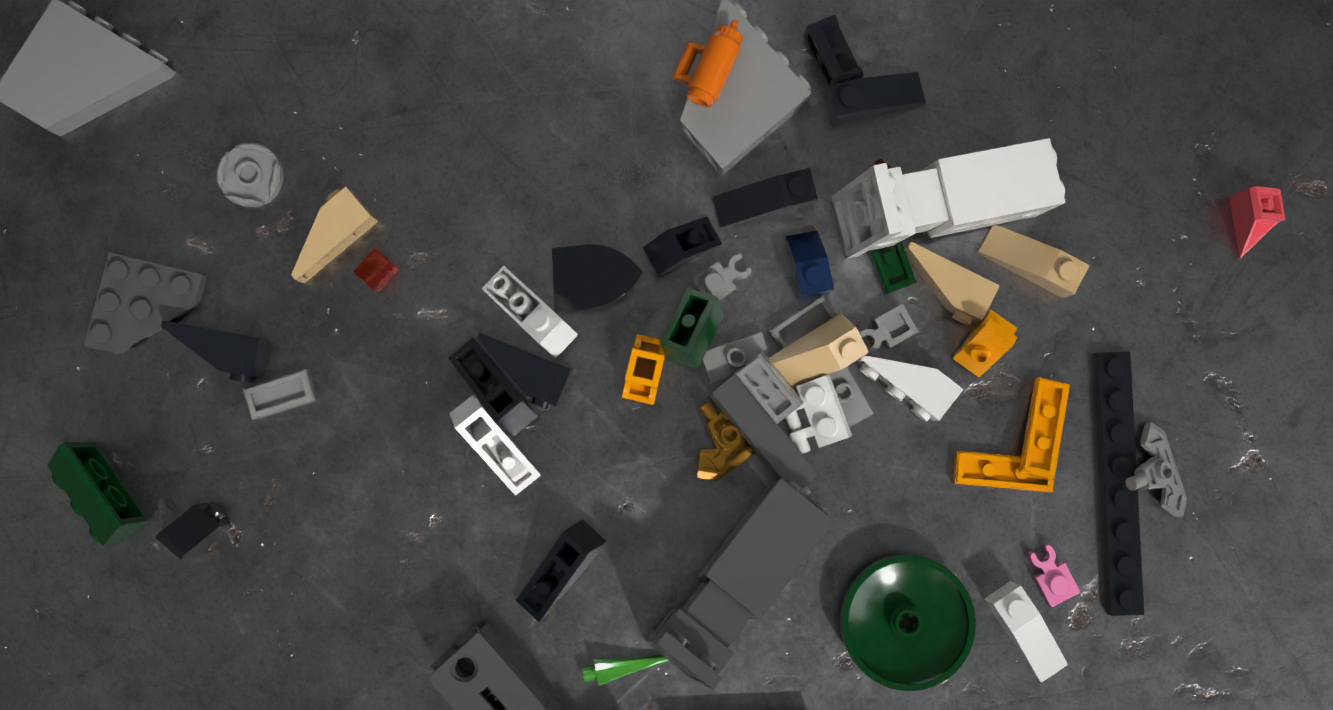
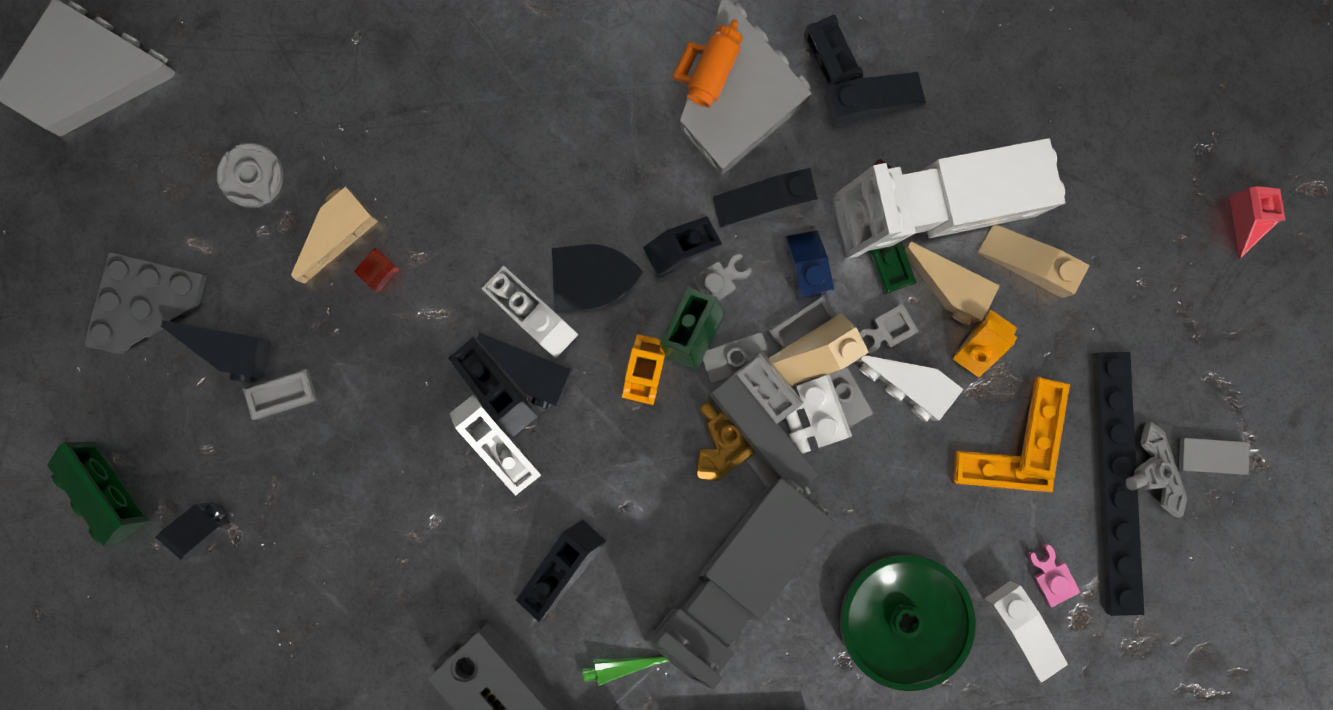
(1214, 456): none -> light grey tile

